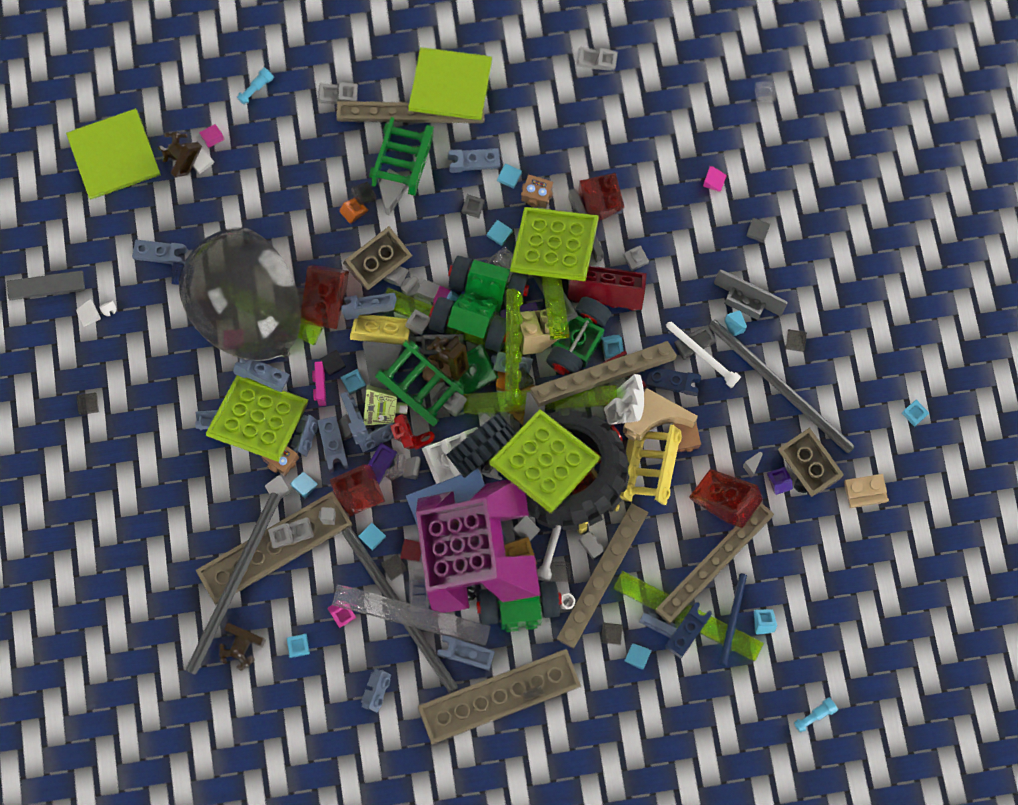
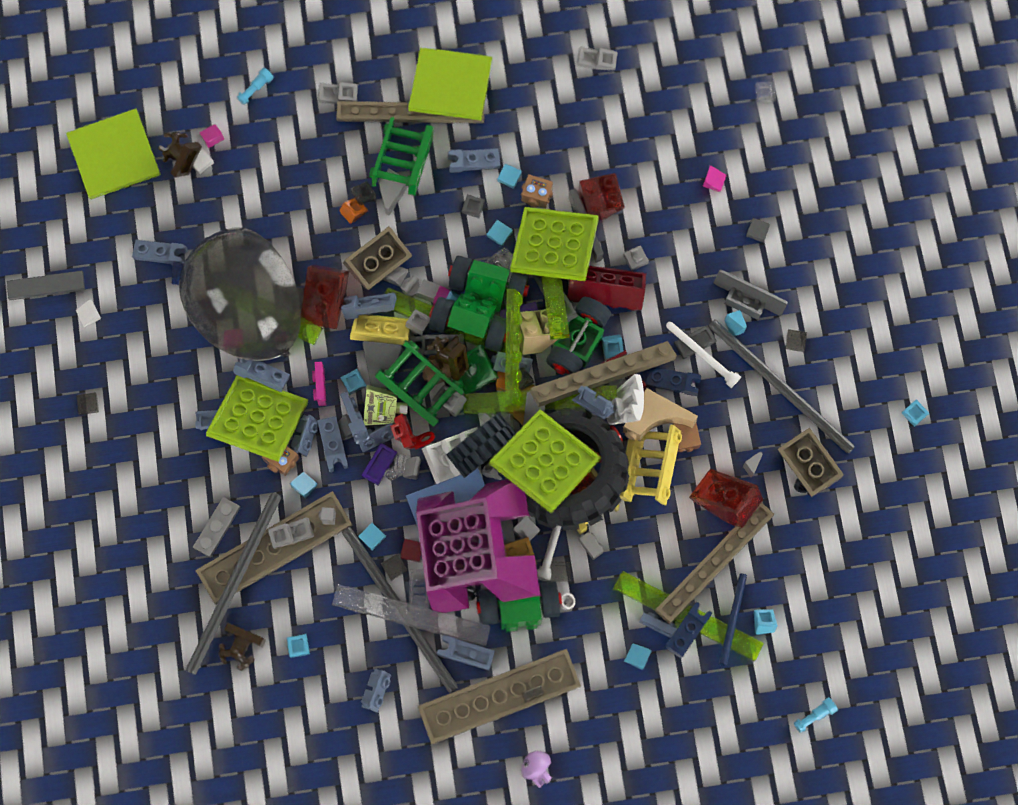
(107, 307): white hinge -> none
(216, 527): none -> light grey plate
(278, 486): light grey slope -> none
(332, 363): black tile -> none
(341, 615): dark pink slope -> none
(357, 489): clear red slope -> none
(535, 767): none -> lavender piece
(600, 407): none -> sand blue hinge
(602, 576): dark tan plate -> none
(611, 633): clear smoke tile -> none
(780, 480): dark purple slope -> none
(866, 491): tan plate -> none

